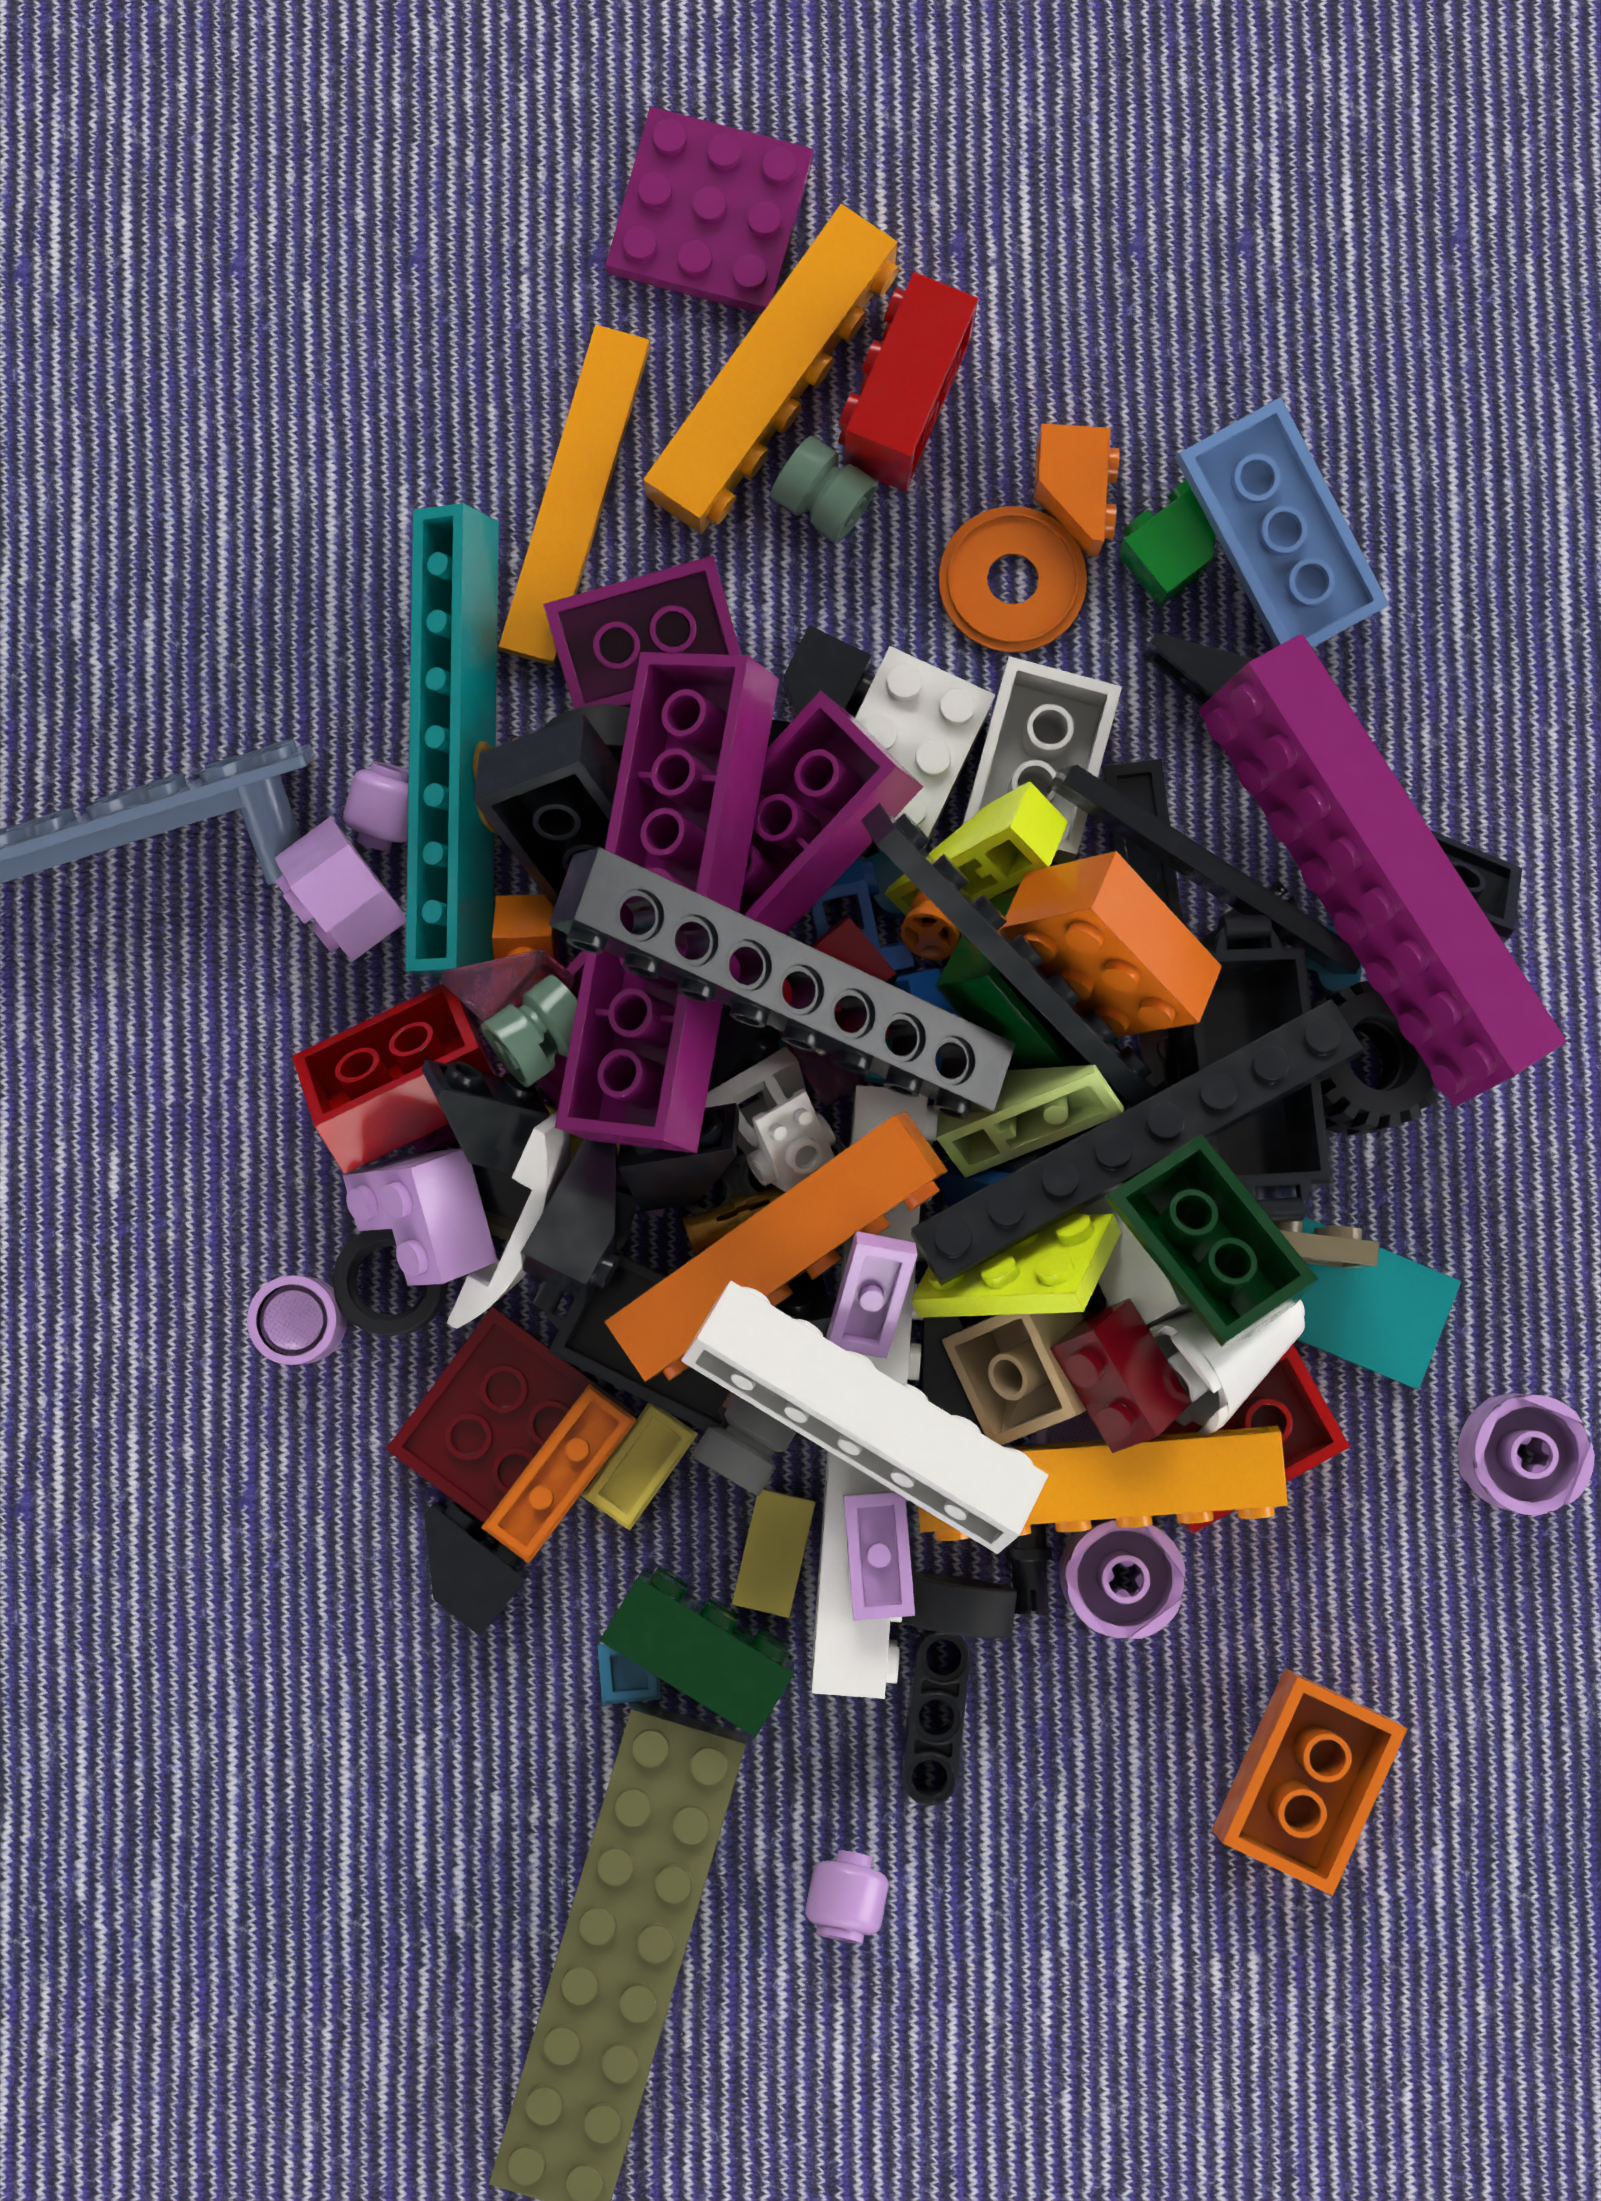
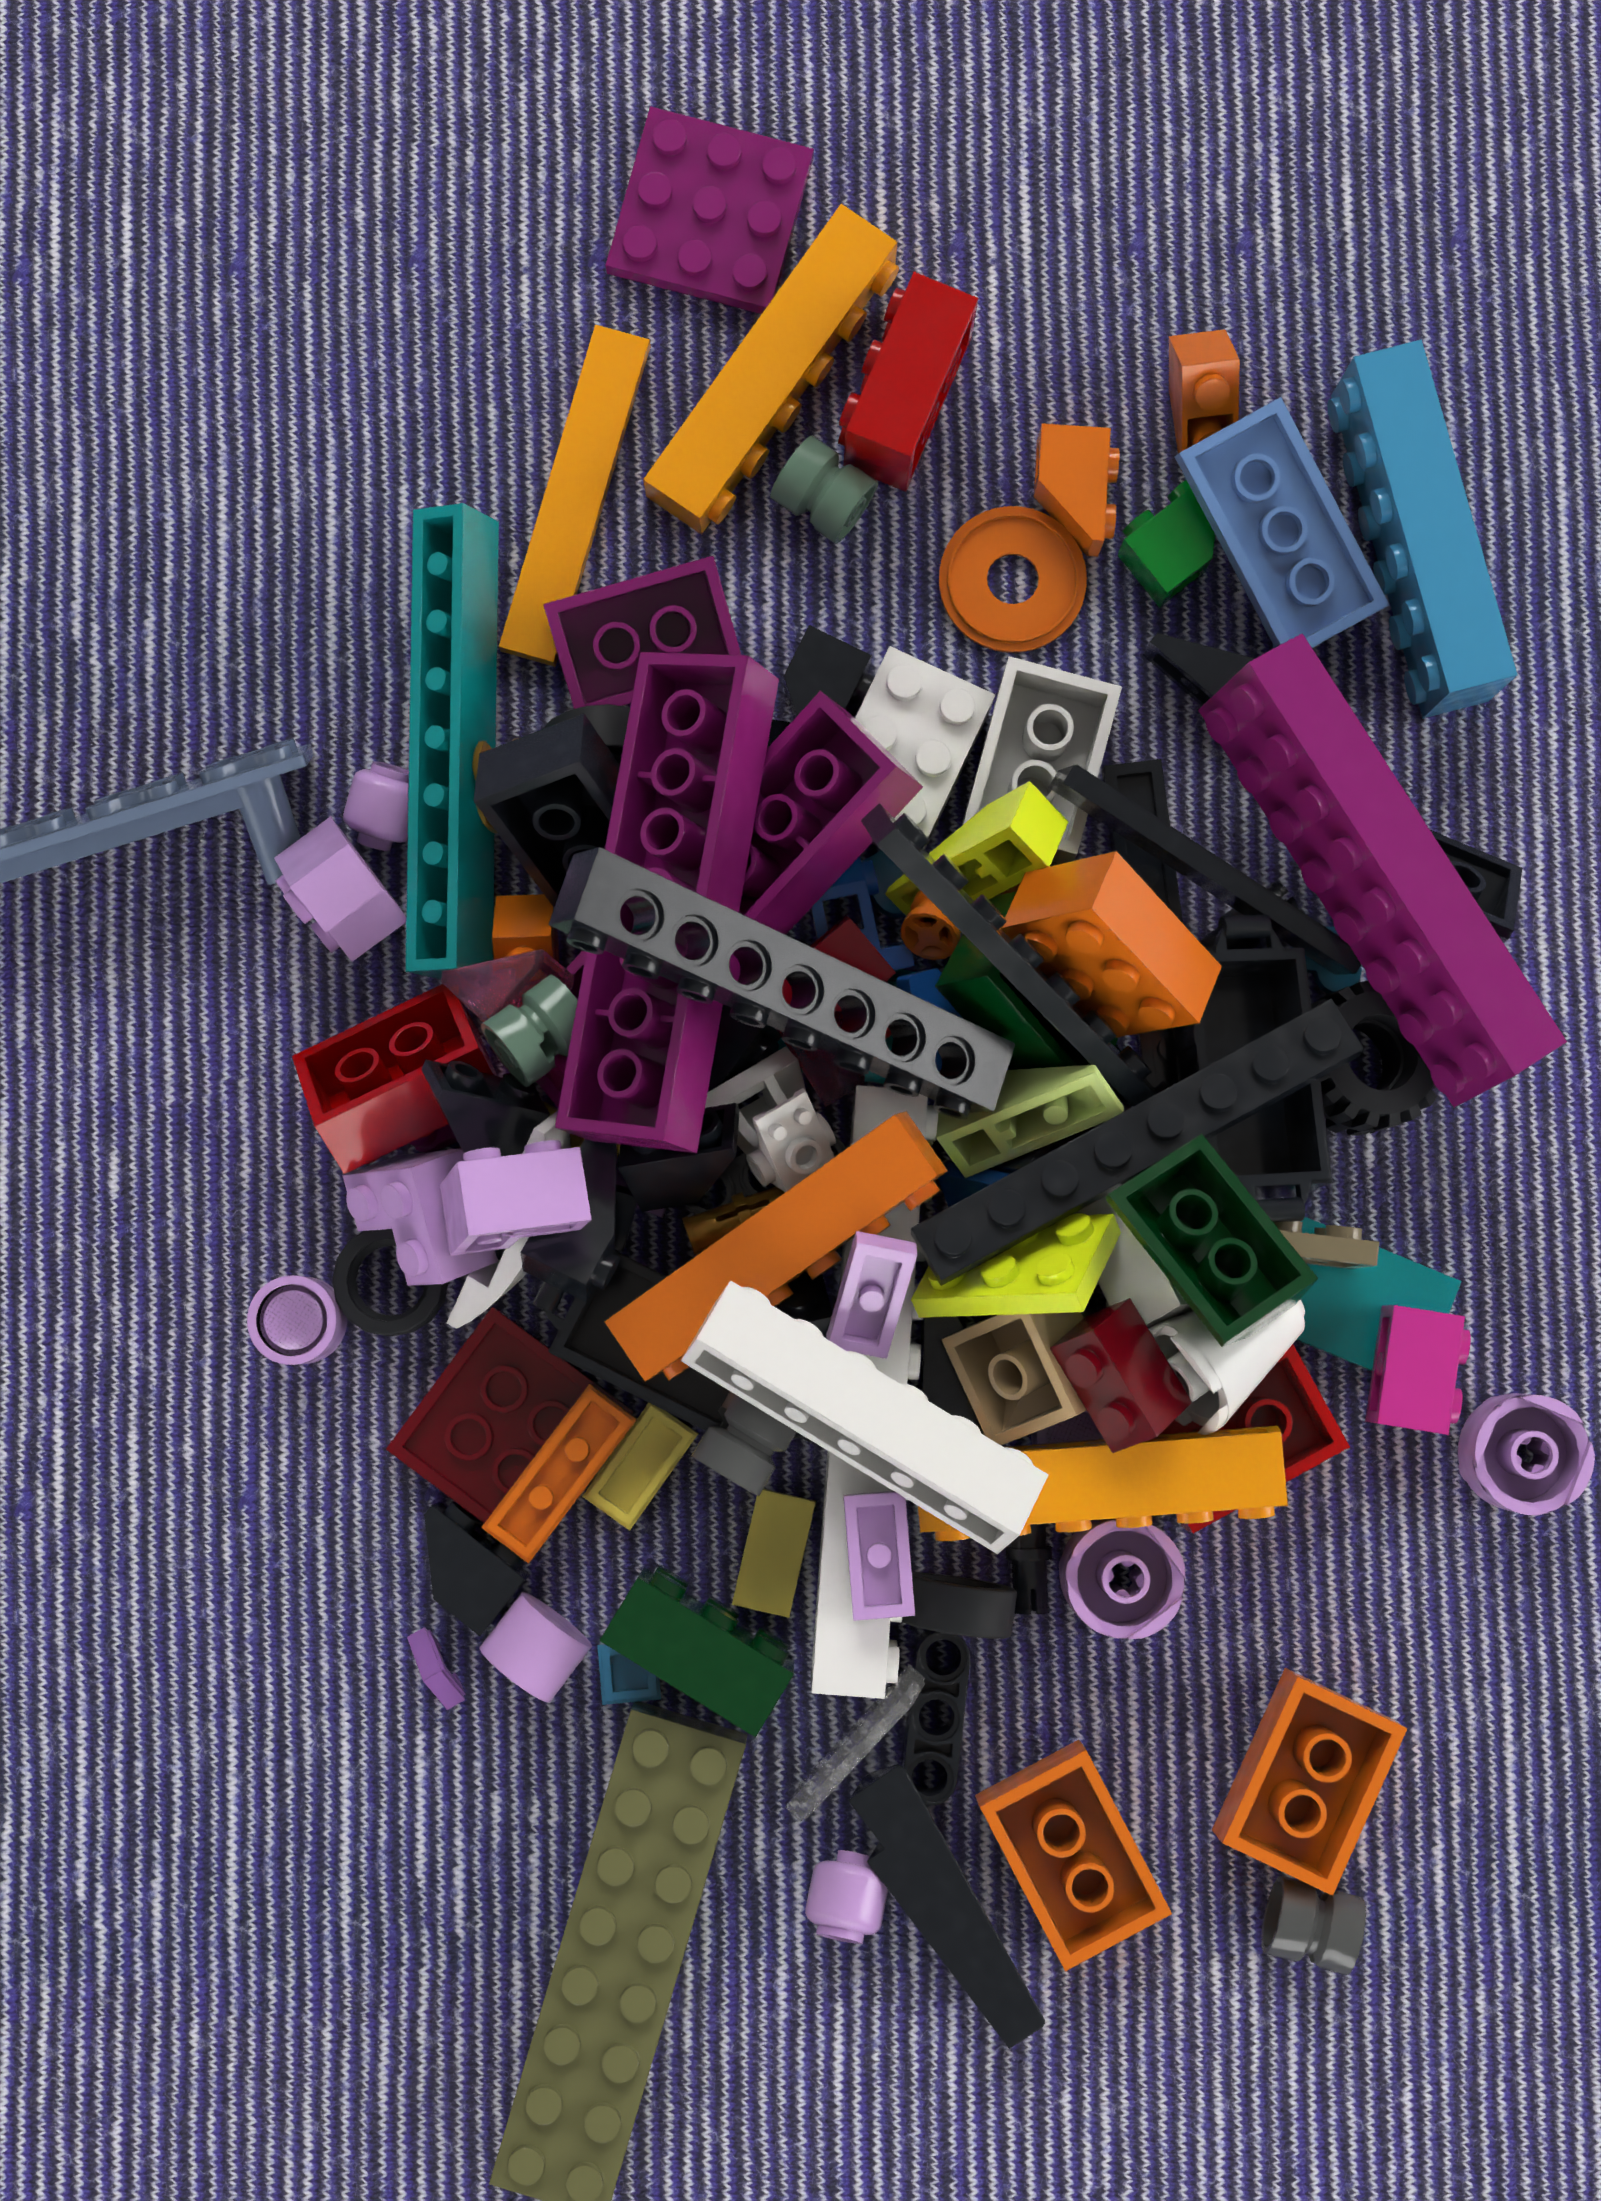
(433, 1670): none -> medium lavender tile
(504, 1198): none -> lavender brick
(535, 1647): none -> lavender piece
(856, 1744): none -> clear tile
(940, 1902): none -> black wedge
(1072, 1855): none -> orange brick
(1202, 385): none -> orange slope
(1323, 1927): none -> dark grey wheel
(1417, 1369): none -> dark pink brick
(1420, 530): none -> dark azure brick

